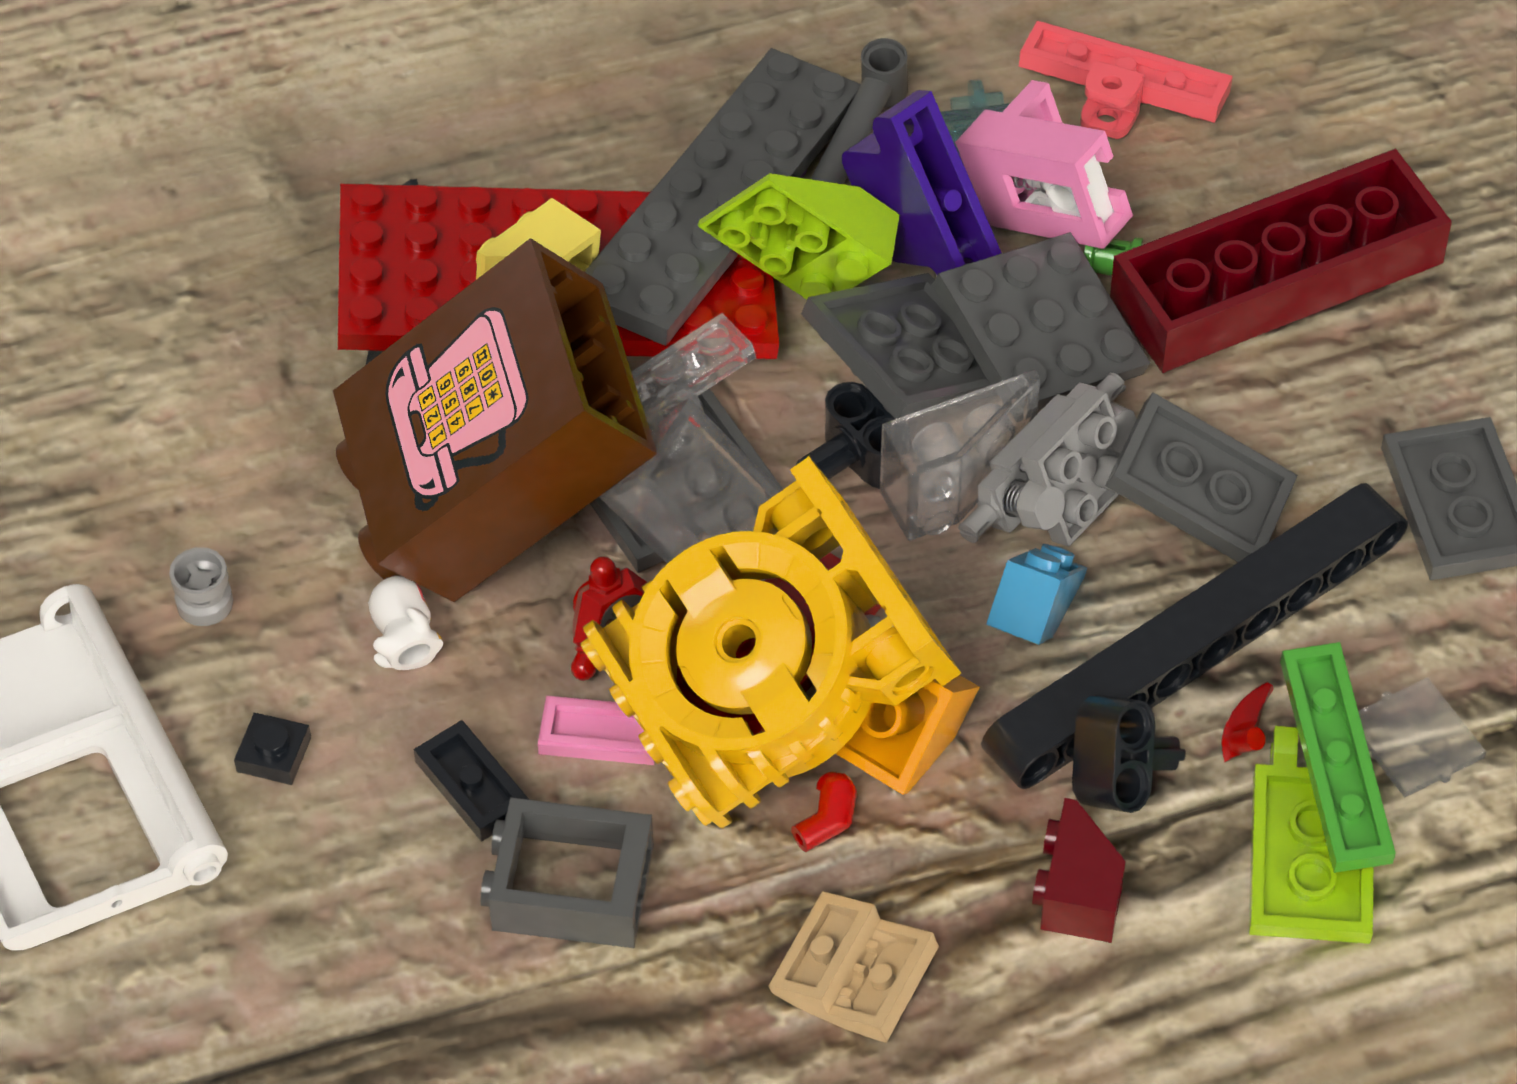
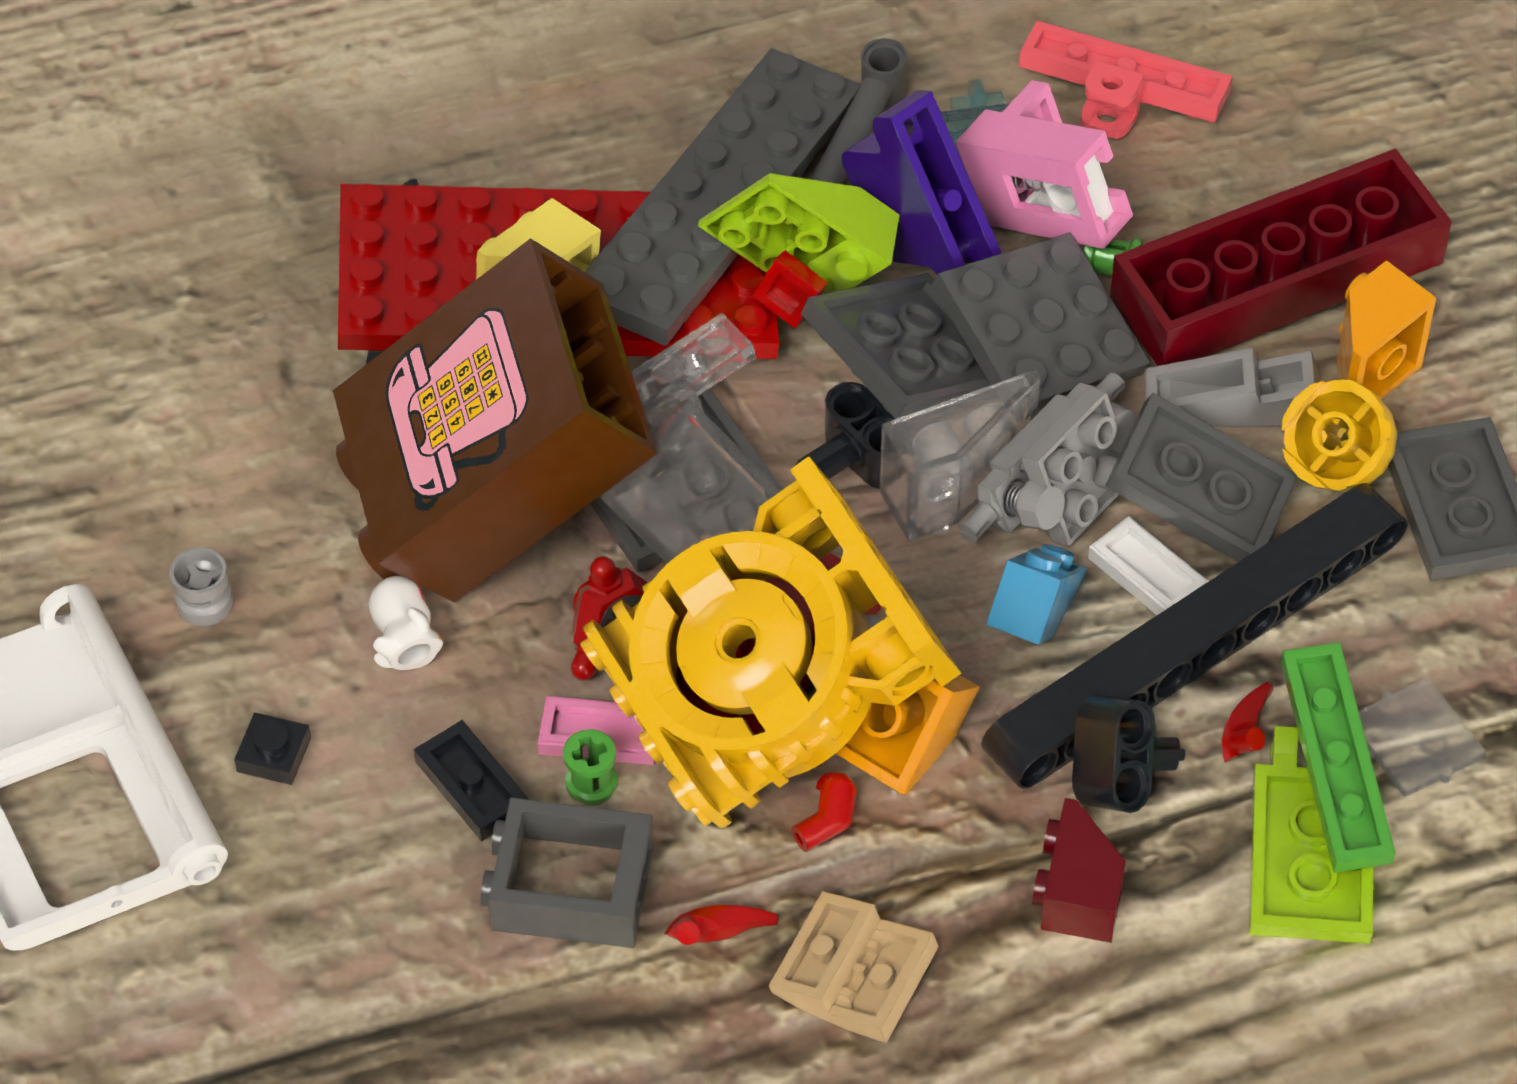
(597, 765): none -> bright green bush
(718, 923): none -> red bar
(788, 288): none -> red plate
(1144, 566): none -> white tile
(1234, 386): none -> light grey slope
(1338, 435): none -> yellow cylinder
(1384, 329): none -> light orange slope

